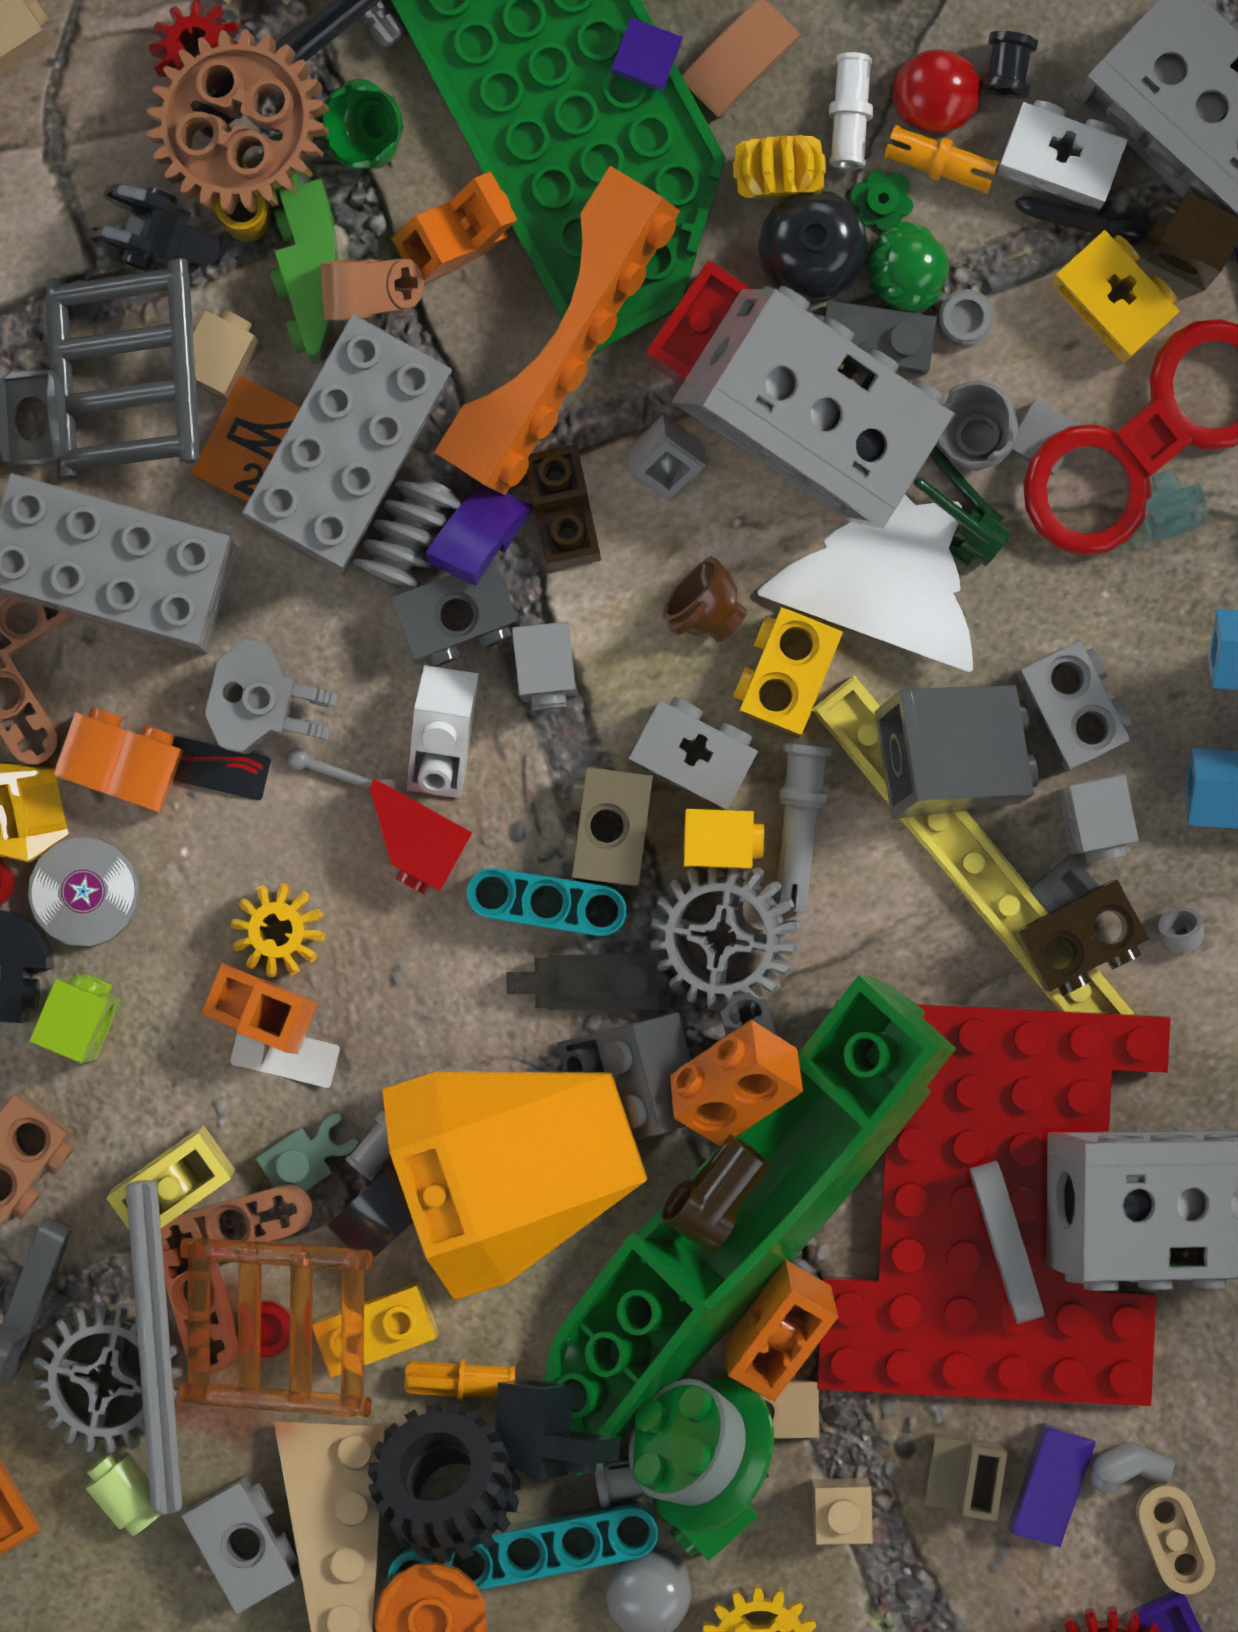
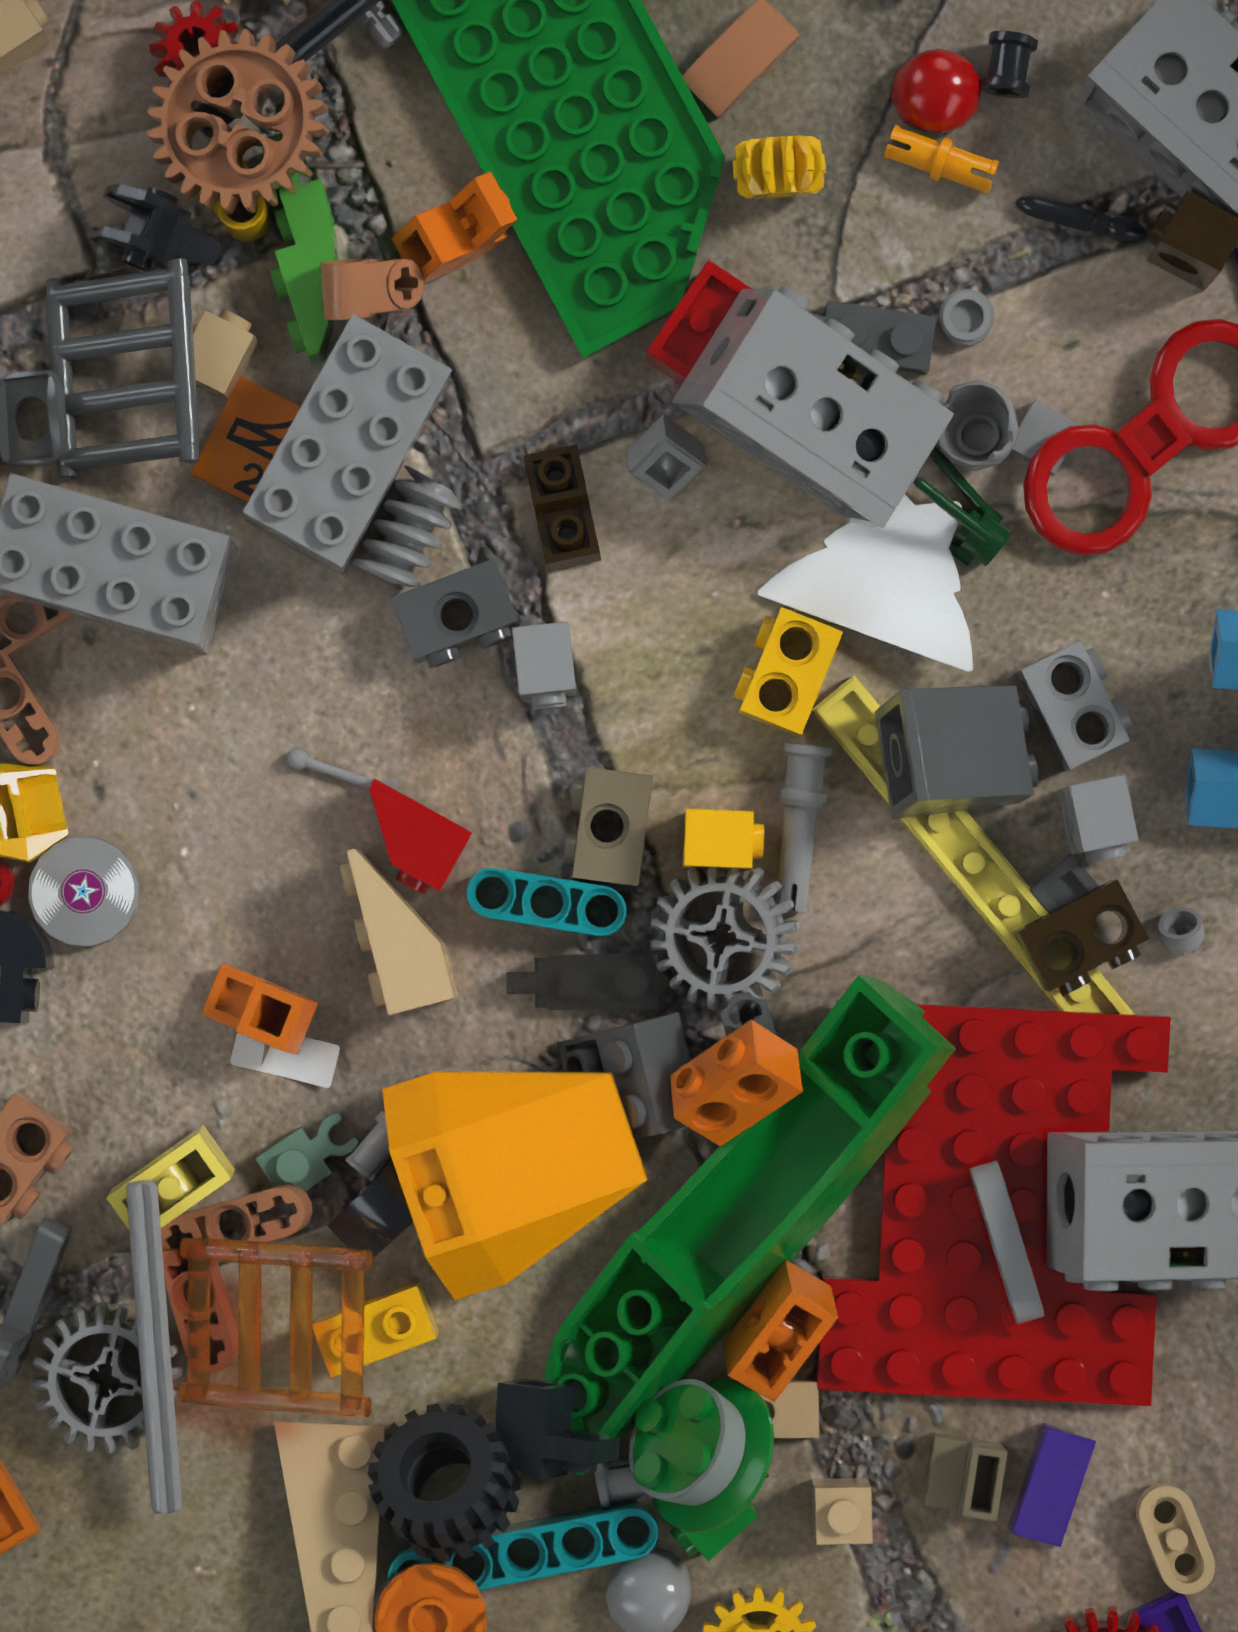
(76, 1017): lime brick -> none
(118, 760): orange brick -> none
(122, 1492): yellowish green brick -> none
(221, 769): black sticker -> none
(242, 1576): light grey brick -> none
(264, 702): light grey hinge -> none
(272, 947): yellow gear -> none
(274, 1328): red tile -> none
(362, 125): green hair -> none
(406, 951): none -> tan slope
(442, 731): white slope -> none
(455, 1379): light orange axle -> none
(477, 532): dark purple slope -> none
(619, 236): orange arch -> none
(646, 55): dark purple tile -> none
(705, 603): reddish brown piece -> none
(708, 1205): dark brown piece -> none
(709, 781): light grey brick -> none
(813, 245): black cylinder -> none
(850, 111): white pin -> none
(894, 188): green plant -> none
(907, 267): green hair -> none
(1033, 153): white brick -> none
(1122, 324): yellow brick -> none
(1127, 1462): light grey arm -> none
(1173, 507): clear light blue tile -> none

